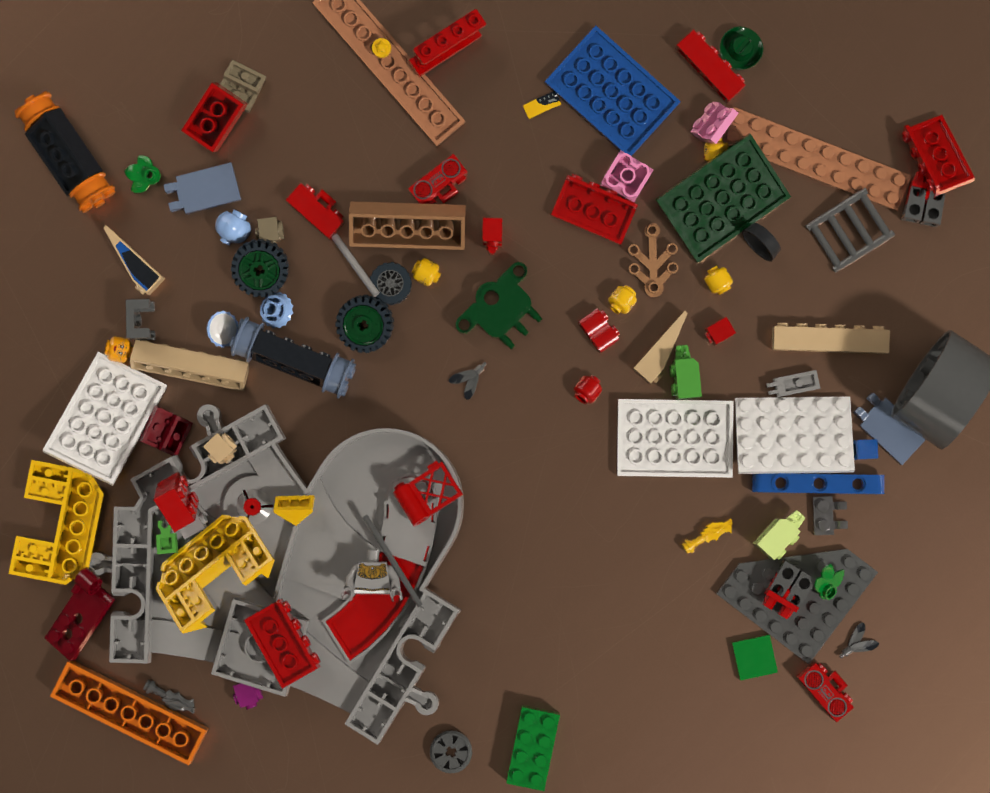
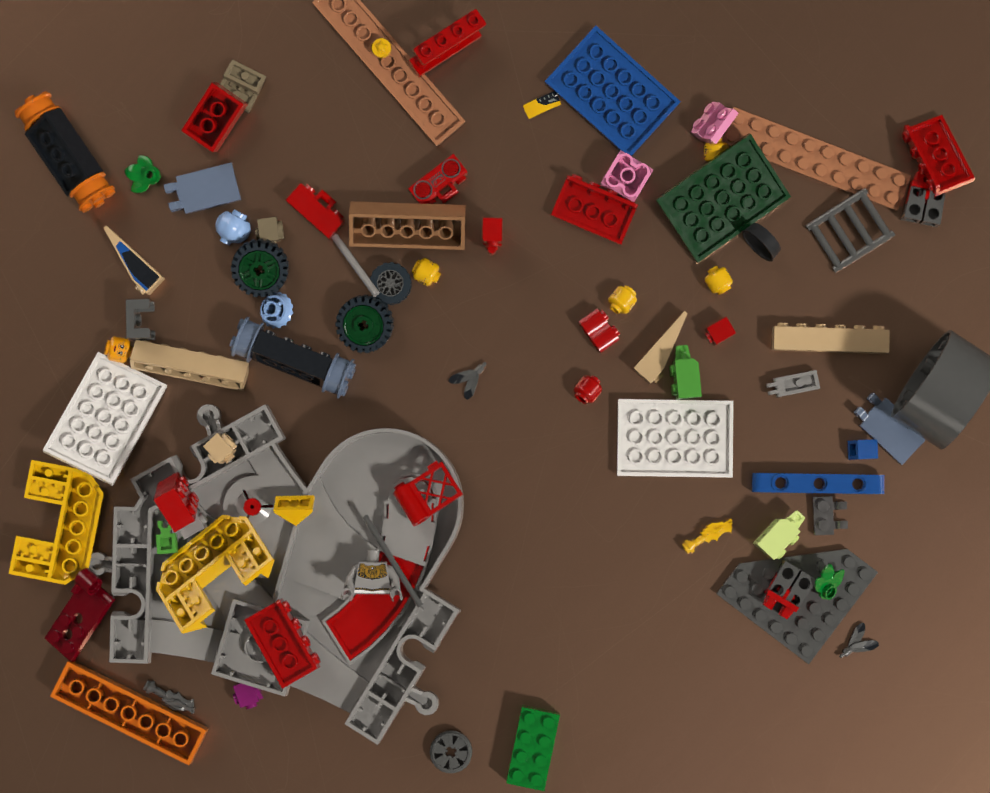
(165, 431): dark red brick -> none
(222, 328): white piece -> none
(506, 313): dark green piece -> none
(653, 263): medium nougat plant -> none
(710, 65): red brick -> none
(741, 48): dark green hat -> none
(754, 657): green tile -> none
(794, 435): white plate -> none
(831, 699): red piece -> none

